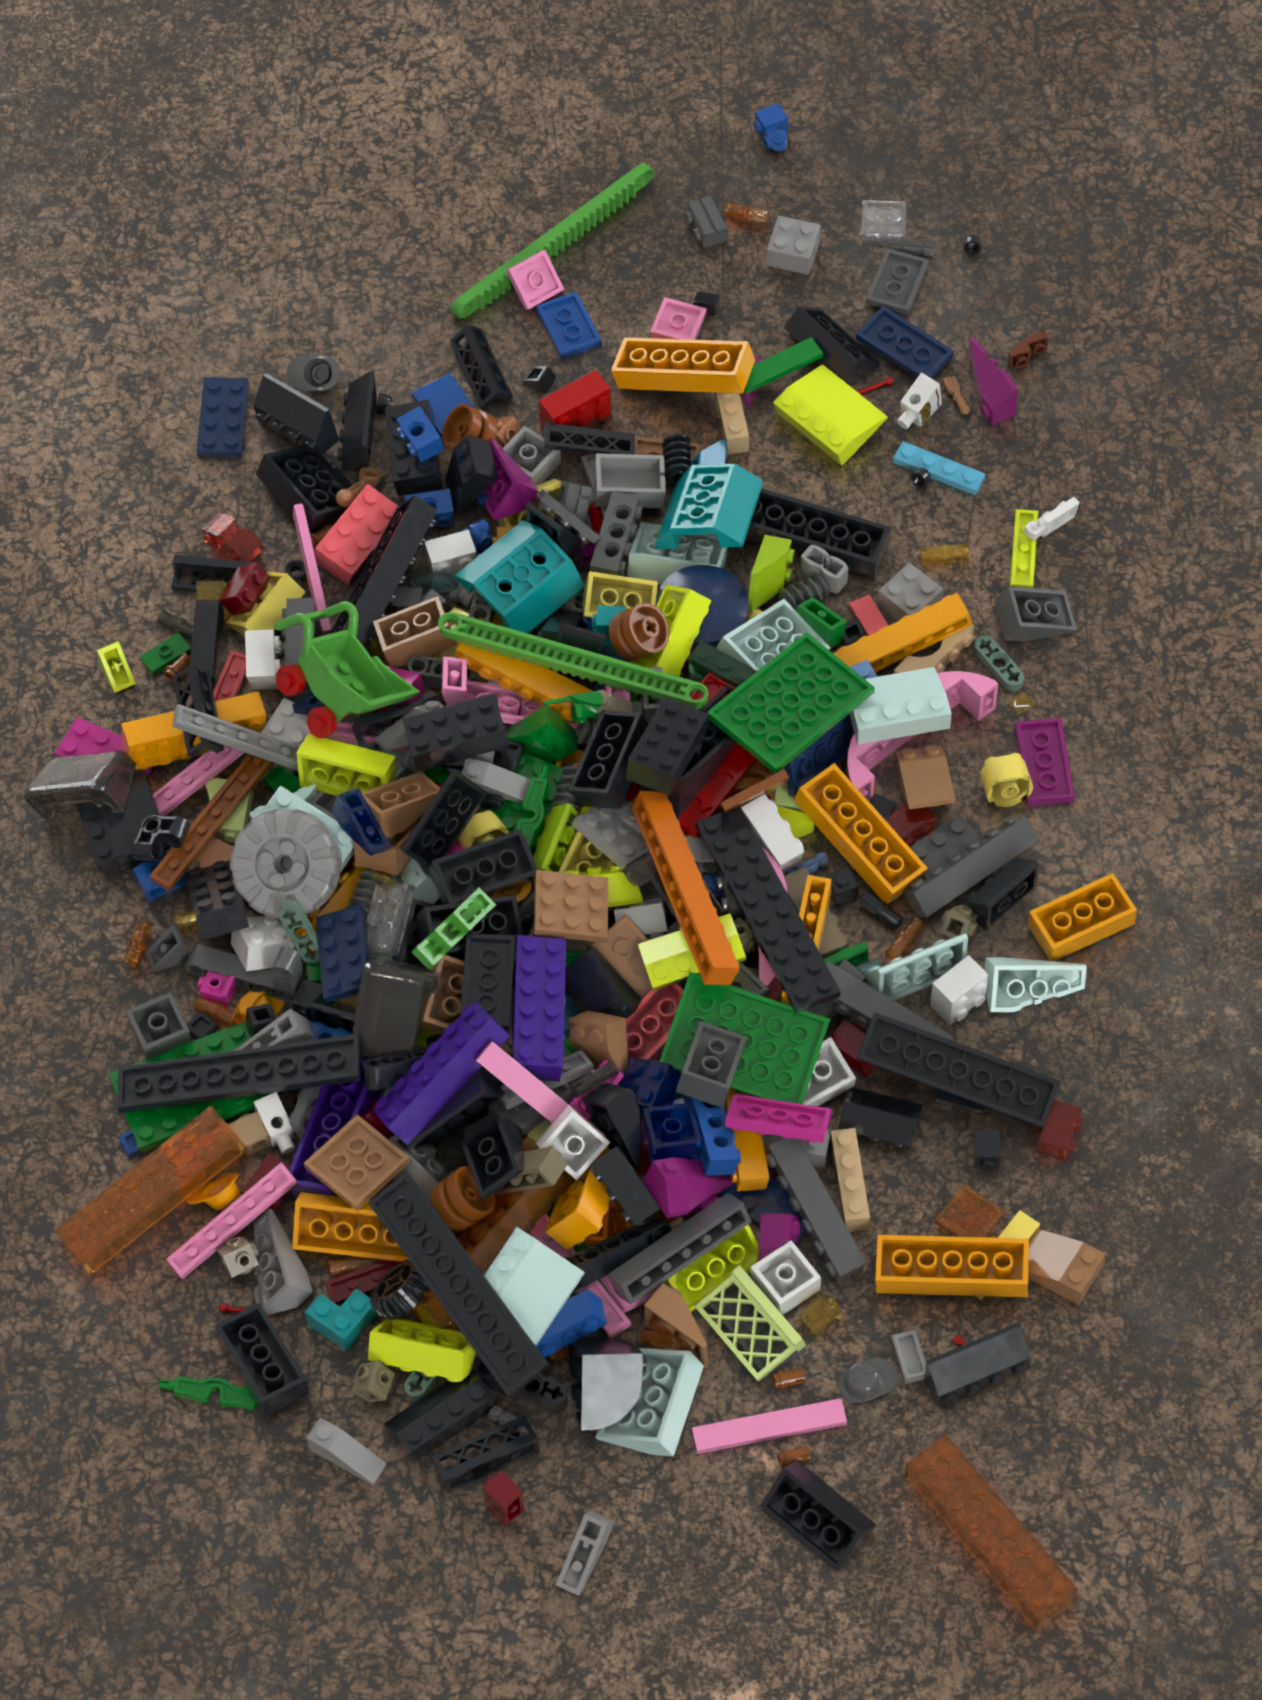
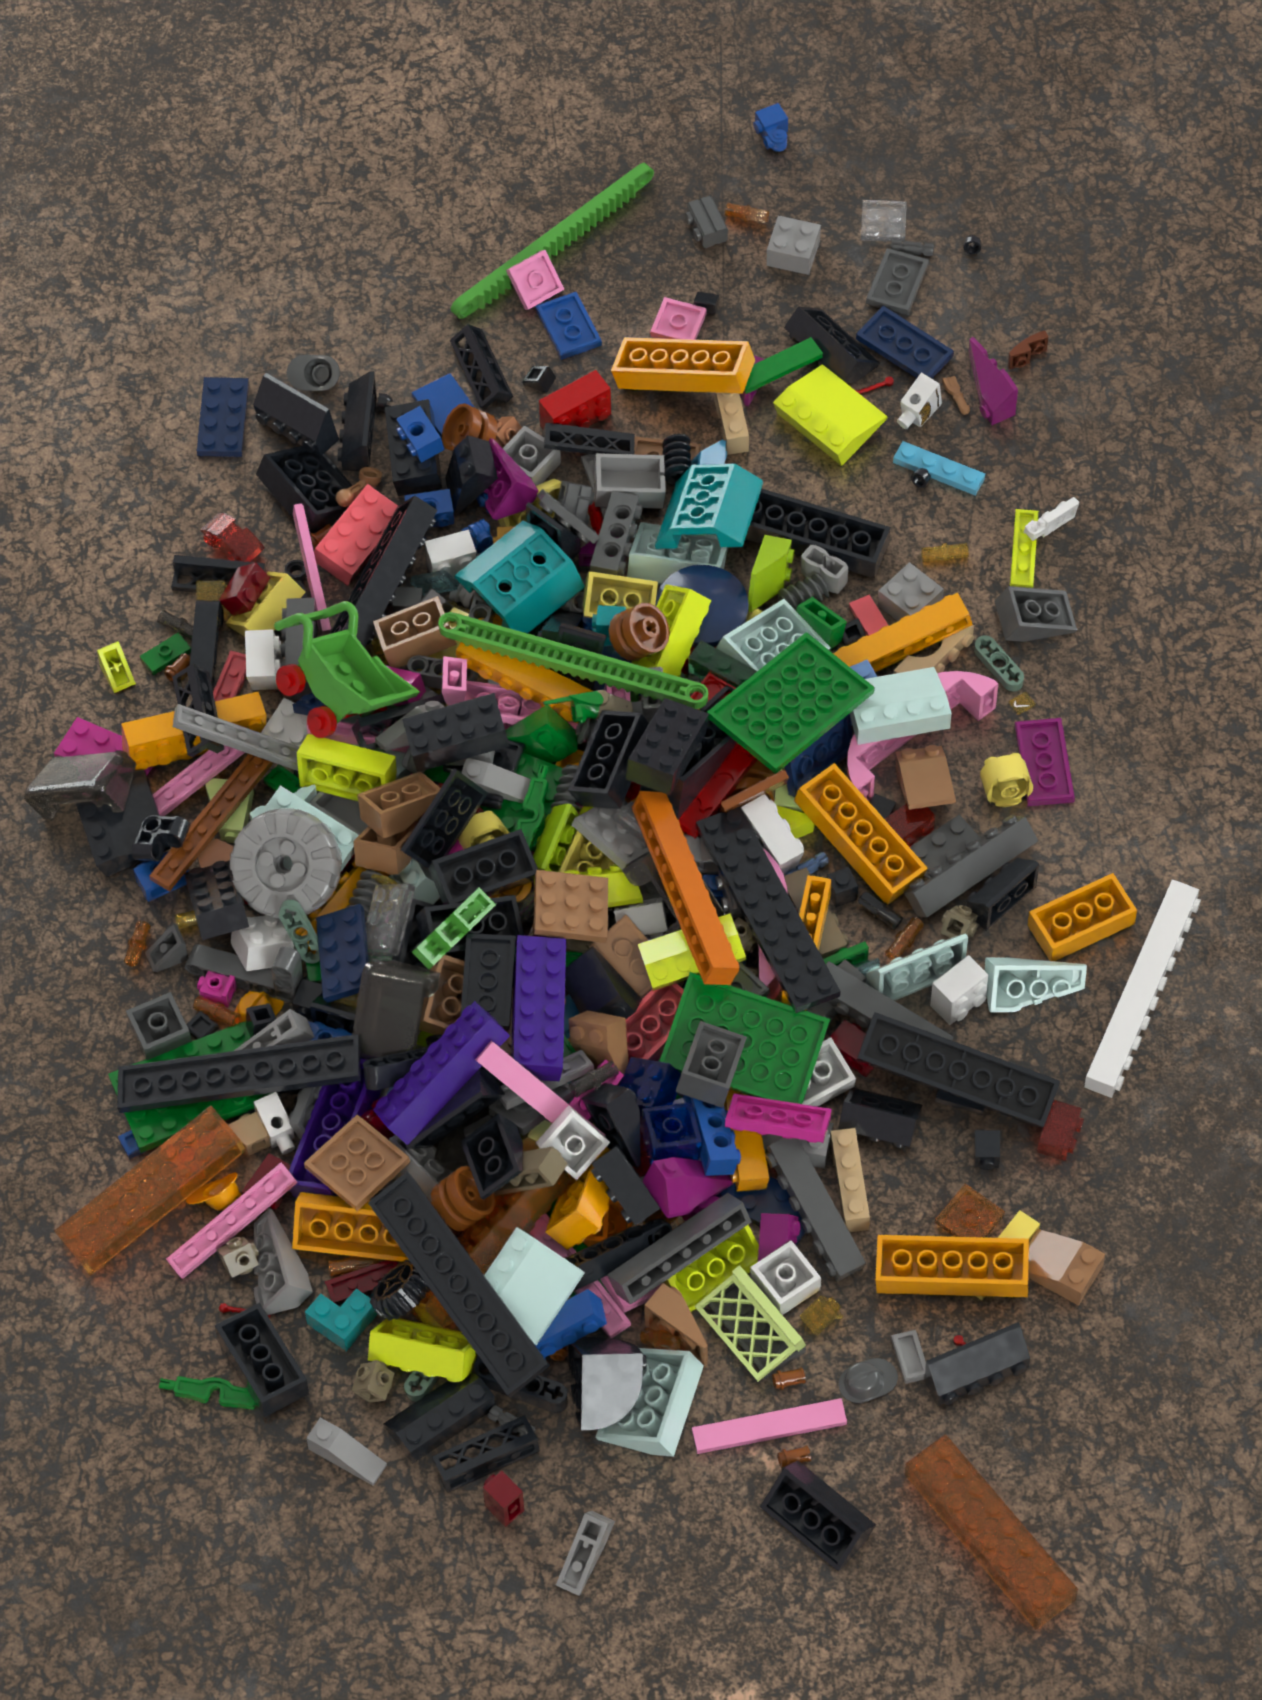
(359, 822): clear blue slope -> none
(1141, 989): none -> white brick

